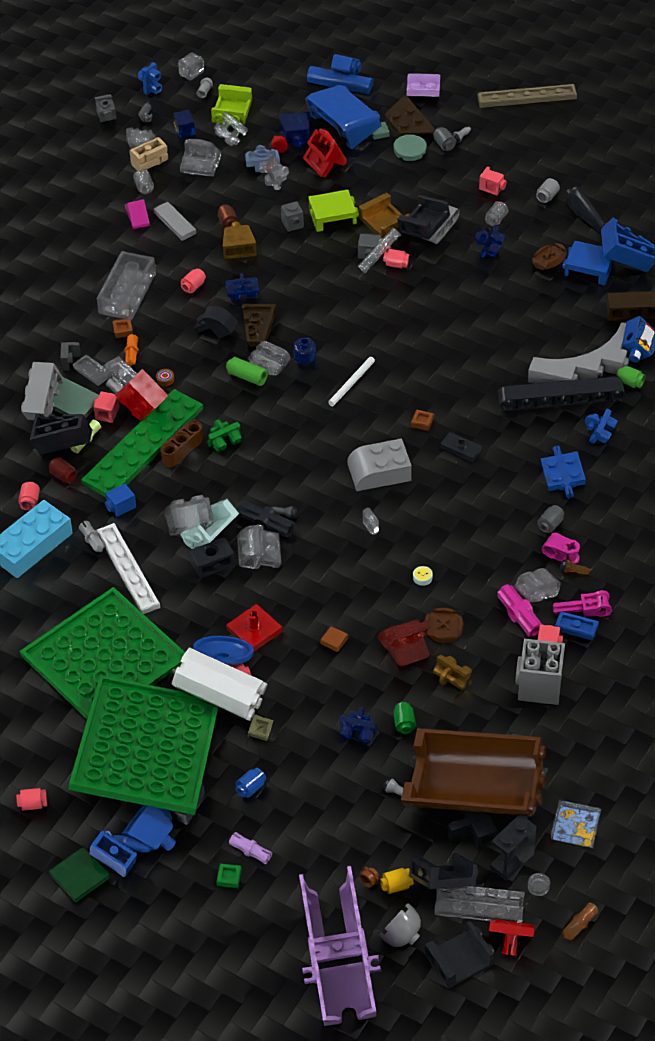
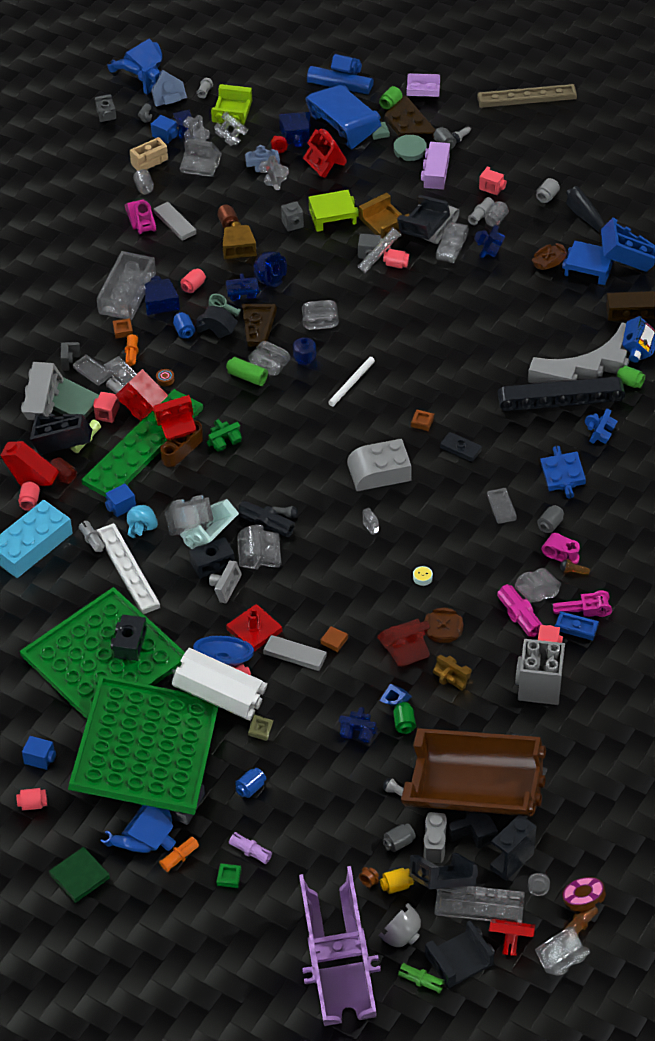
(28, 465): none -> red slope
(38, 752): none -> blue brick
(113, 853): blue brick -> none
(129, 637): none -> black brick
(137, 137): clear hair -> none
(138, 58): none -> blue torso
(141, 519): none -> medium azure piece
(144, 218): none -> dark pink piece
(160, 296): none -> clear blue torso
(164, 128): none -> blue brick
(167, 89): none -> sand blue plate
(175, 417): none -> red piece
(179, 854): none -> orange axle
(183, 325): none -> blue brick
(191, 66): clear brick -> none
(196, 128): none -> clear hips
(219, 300): none -> sand green bar
(226, 582): none -> light grey tile
(270, 268): none -> clear blue cylinder
(295, 652): none -> light grey tile
(320, 314): none -> clear brick
(390, 97): none -> bright green brick
(395, 695): none -> blue brick
(398, 837): none -> dark grey brick
(421, 978): none -> bright green pin
(435, 165): none -> lavender brick
(435, 837): none -> light grey brick
(452, 242): none -> clear beam
(480, 211): none -> light grey pin
(501, 505): none -> clear tile
(562, 952): none -> clear bracket
(575, 824): clear tile -> none
(584, 893): none -> tile

